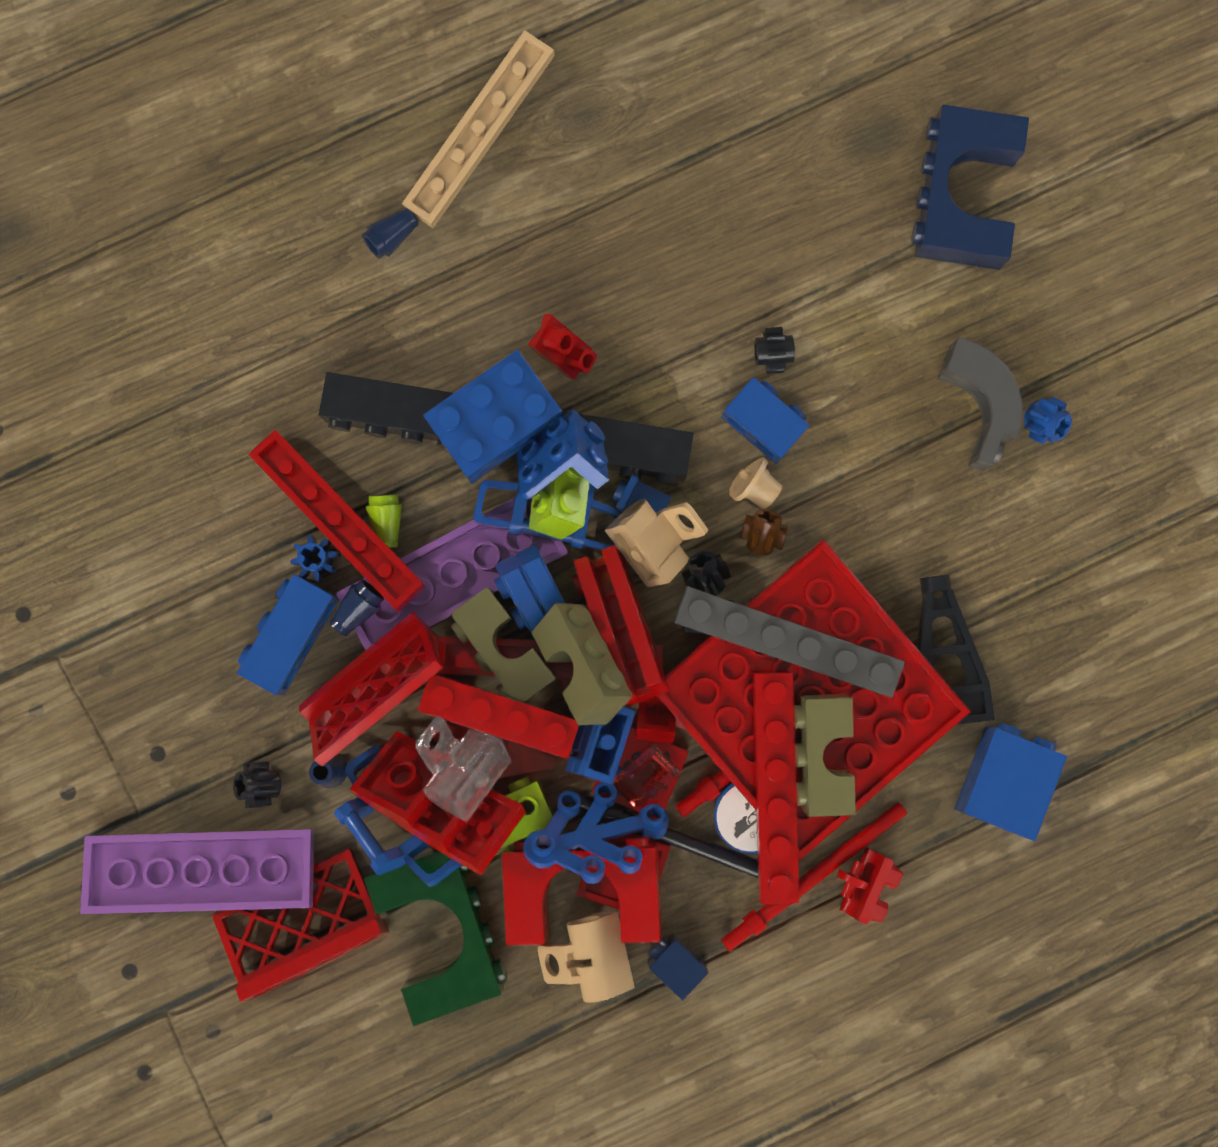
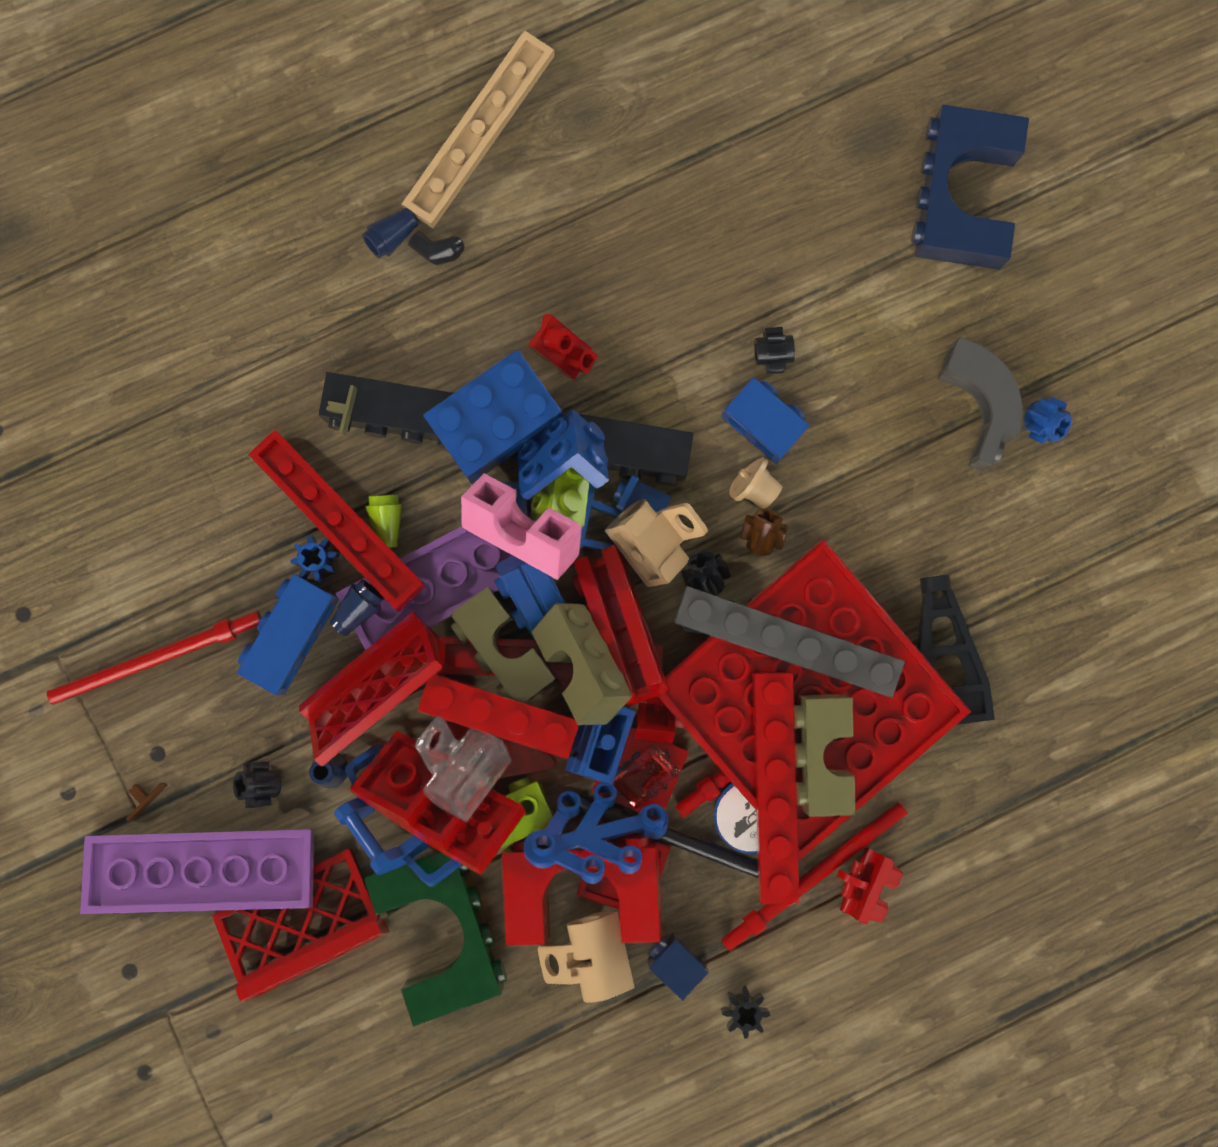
(143, 798): none -> reddish brown piece
(221, 632): none -> red bar
(344, 409): none -> olive piece
(439, 251): none -> black arm
(493, 515): none -> bright pink arch
(748, 1002): none -> black gear
(1011, 781): blue brick -> none

